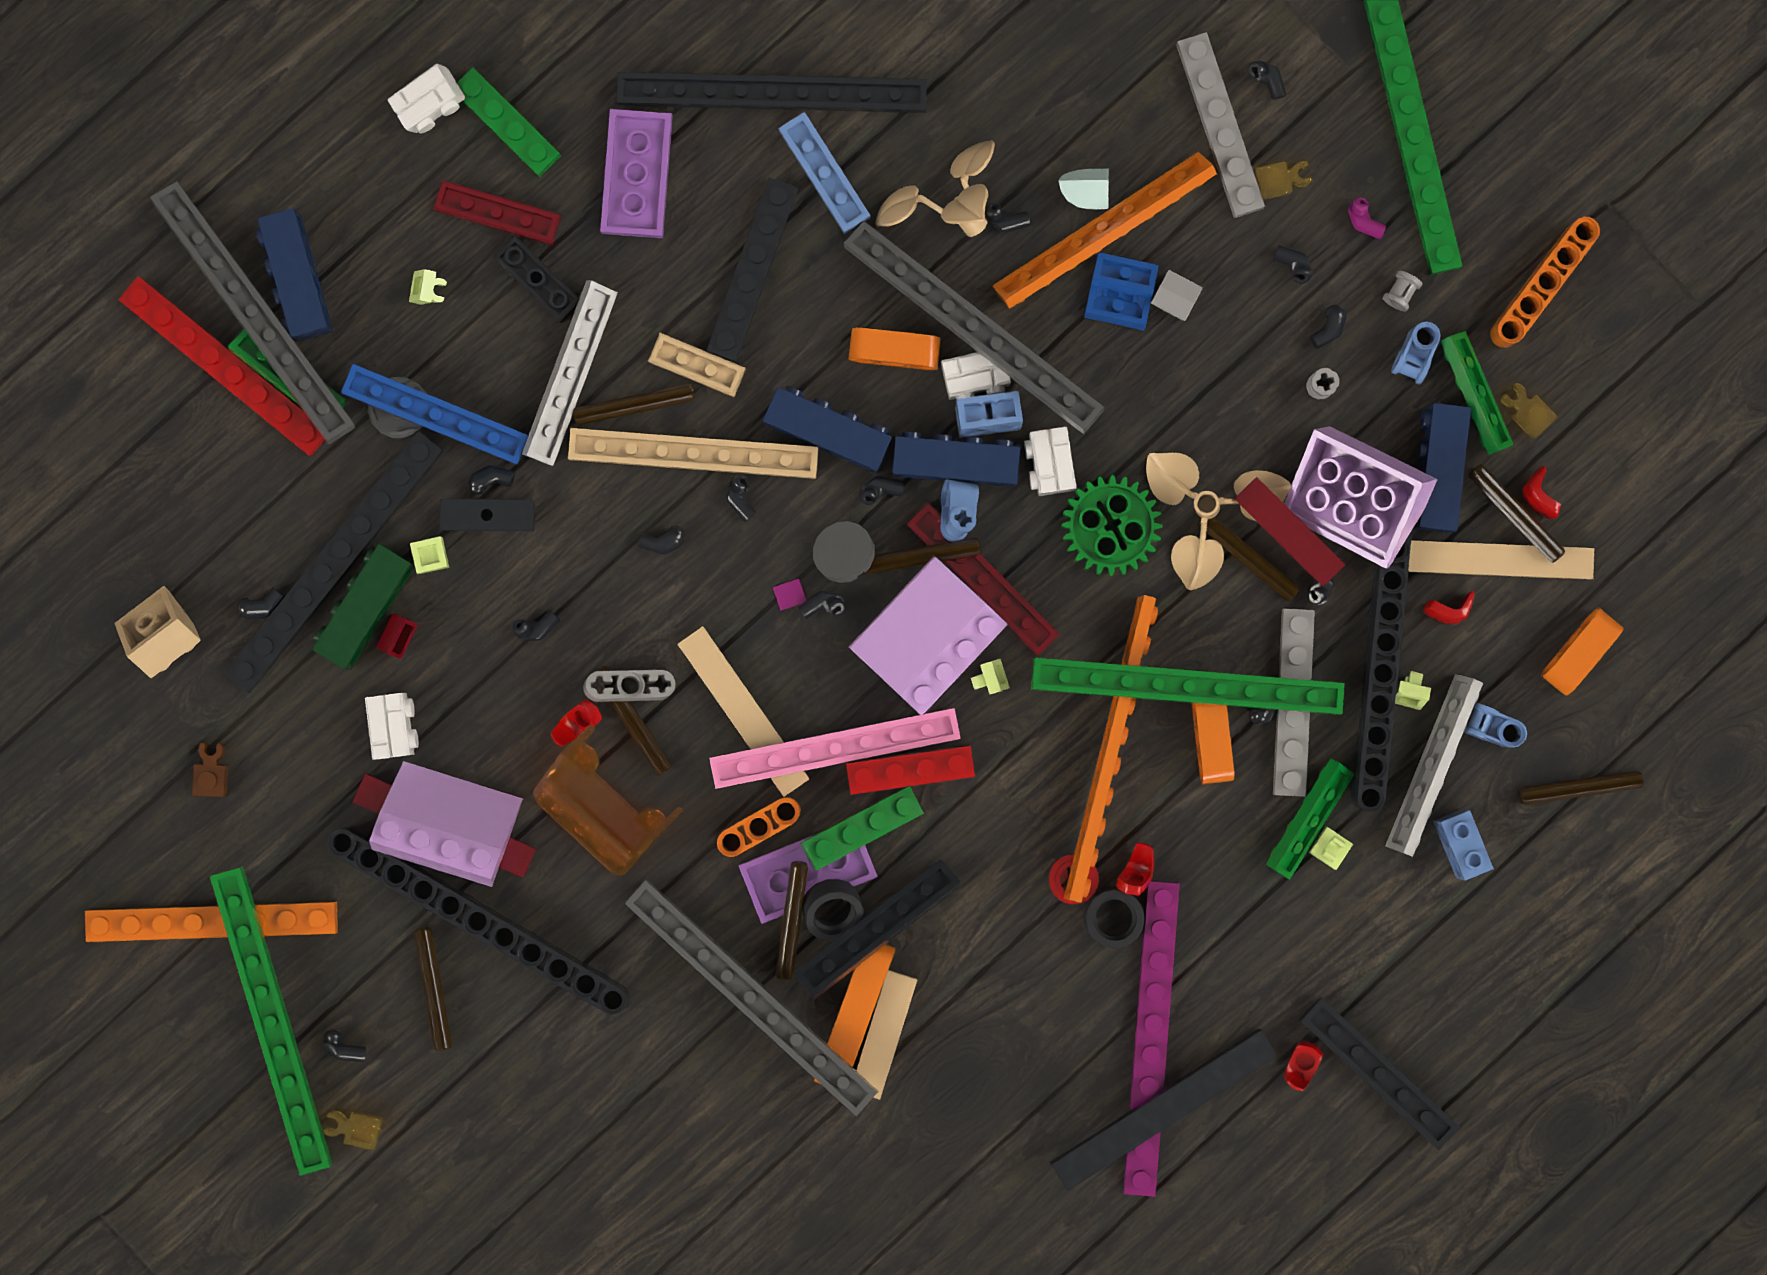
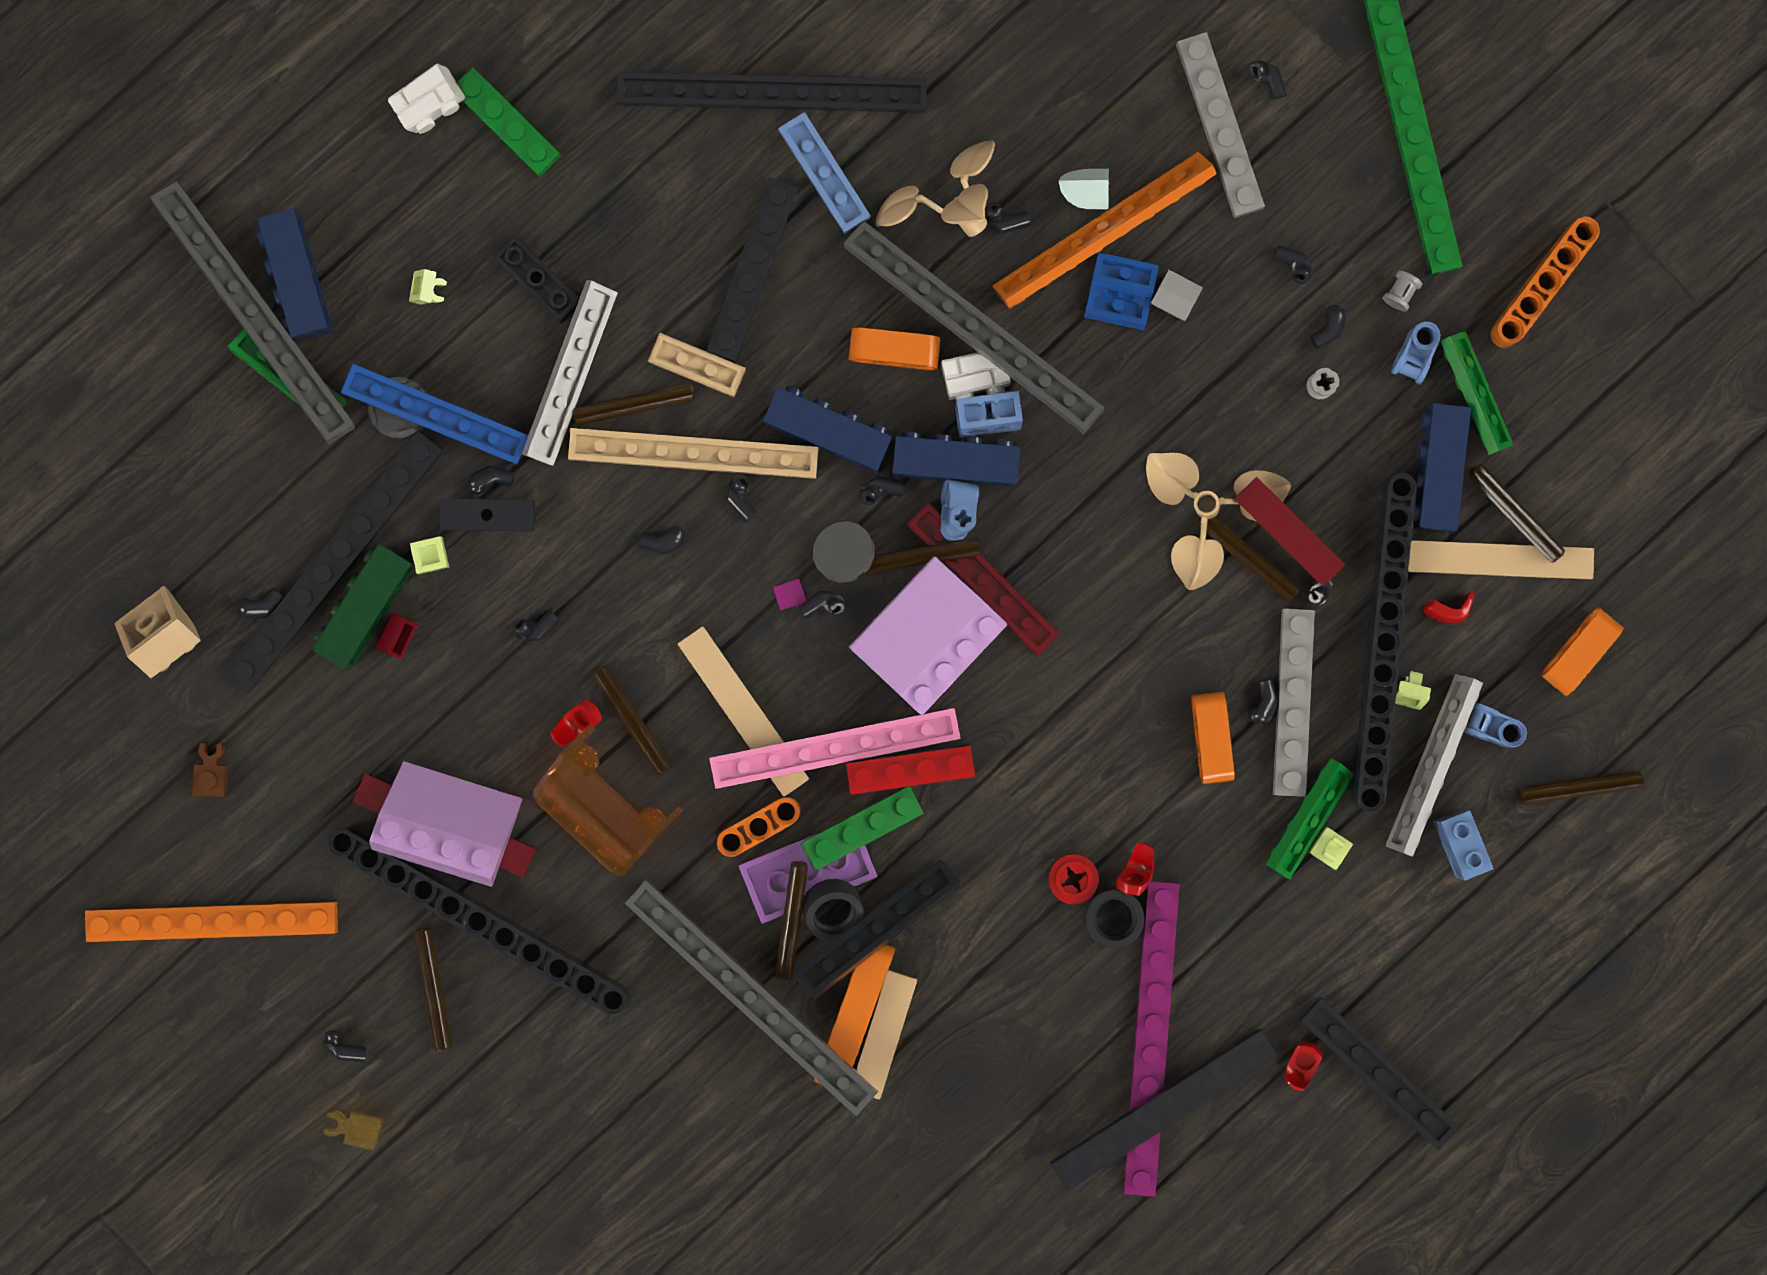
(222, 365): red plate -> none
(271, 1020): green plate -> none
(391, 725): white brick -> none
(497, 212): dark red tile -> none
(606, 679): light grey beam -> none
(636, 173): medium lavender plate -> none
(992, 677): yellowish green tile -> none
(1051, 461): white brick -> none
(1108, 762): orange plate -> none
(1136, 512): green gear -> none
(1187, 686): green plate -> none
(1276, 179): clear yellow plate -> none
(1358, 495): lavender slope -> none
(1361, 219): magenta arm -> none
(1531, 414): clear yellow plate -> none
(1537, 499): red hair -> none

